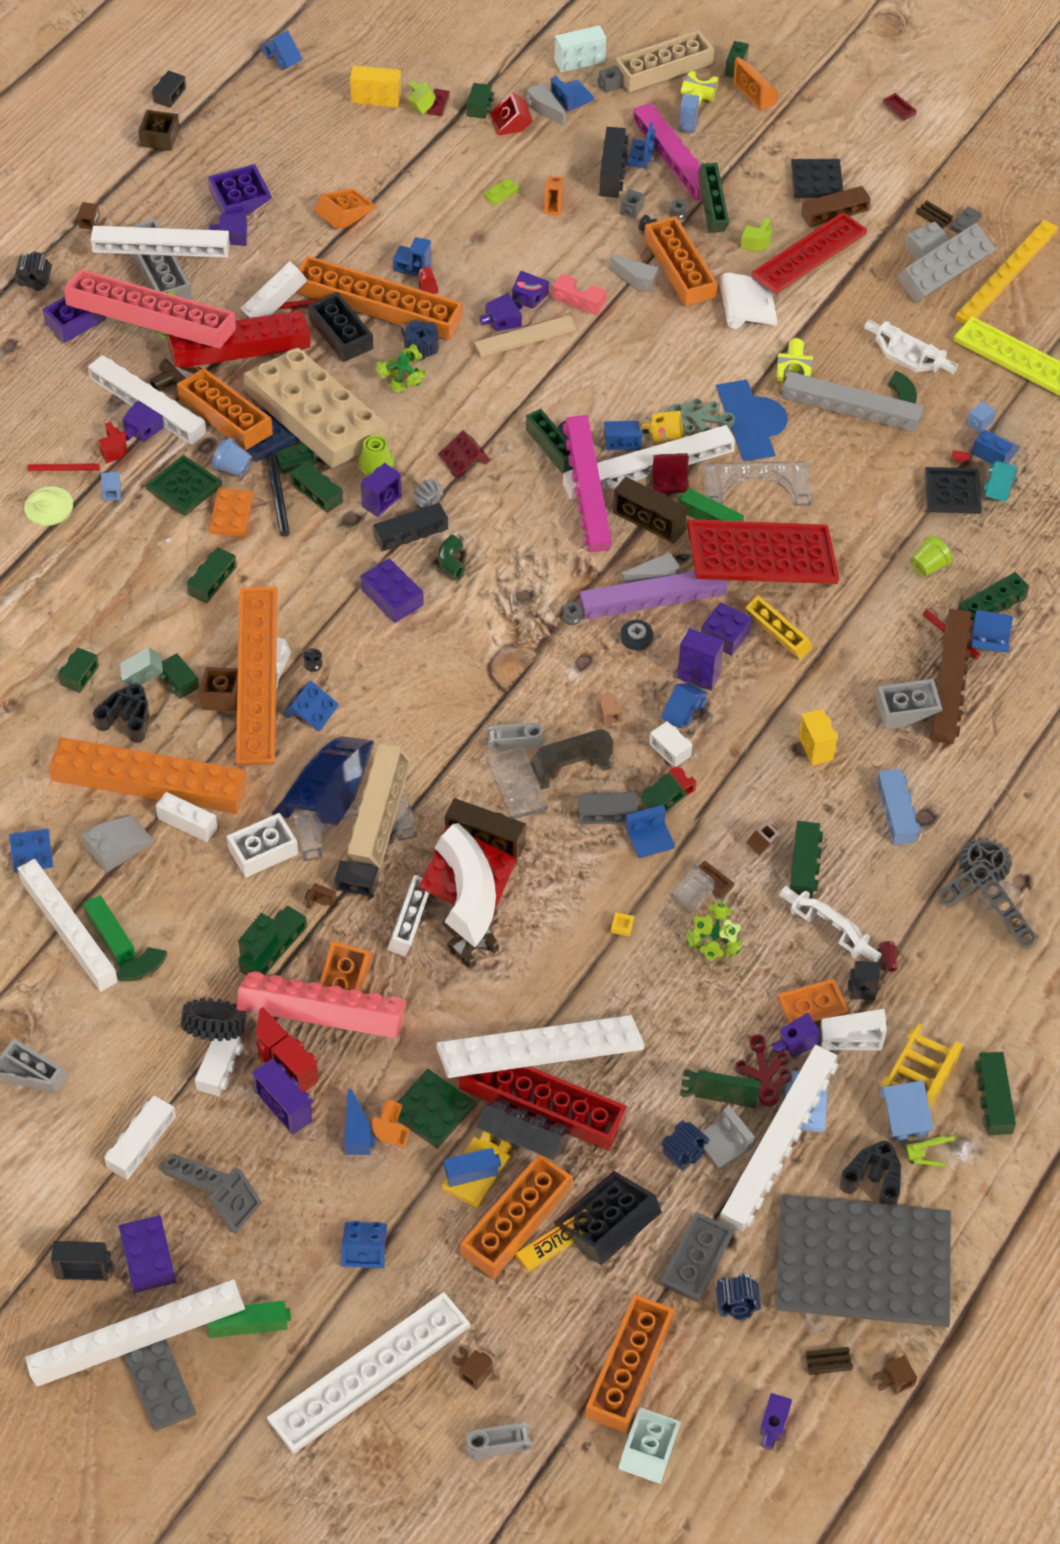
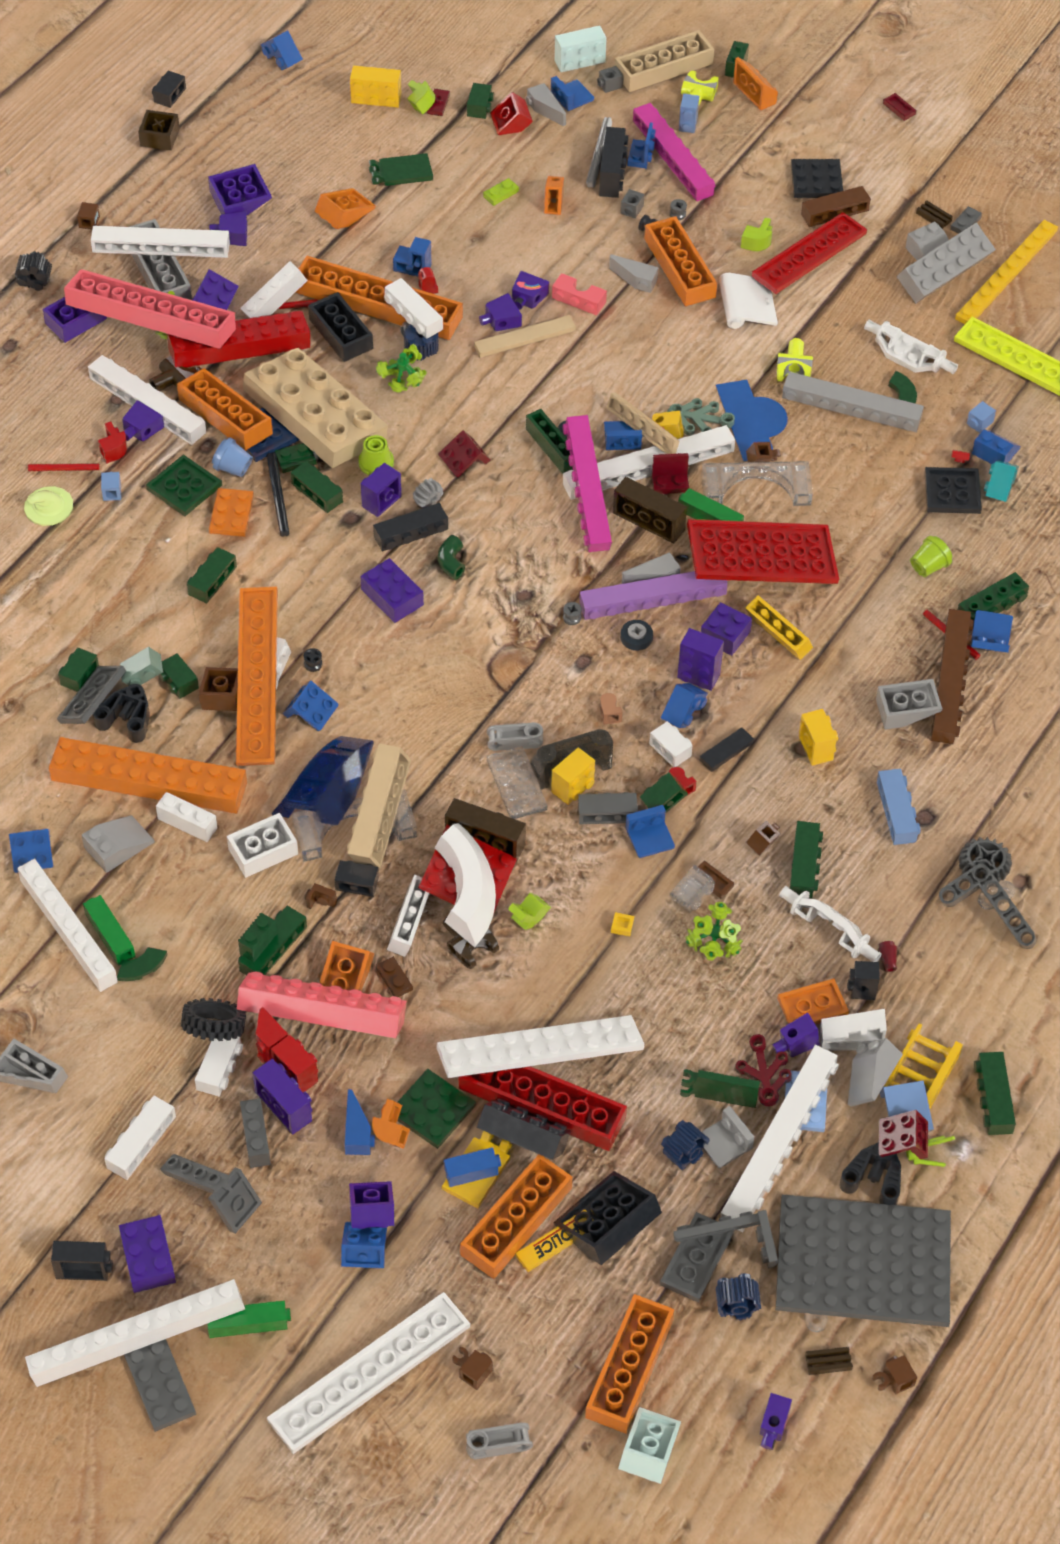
(91, 694): none -> dark grey tile
(215, 291): none -> dark purple brick
(255, 1133): none -> dark grey brick
(371, 1204): none -> dark purple brick
(394, 977): none -> reddish brown plate
(401, 170): none -> dark green tile
(413, 308): none -> white brick
(530, 911): none -> lime brick
(573, 776): none -> yellow brick
(597, 156): none -> light grey axle
(639, 421): none -> tan tile
(713, 197): dark green brick -> none
(726, 749): none -> black tile
(726, 1224): none -> dark grey bracket
(762, 452): none -> reddish brown brick
(871, 1070): none -> light grey slope
(904, 1133): none -> dark red bracket

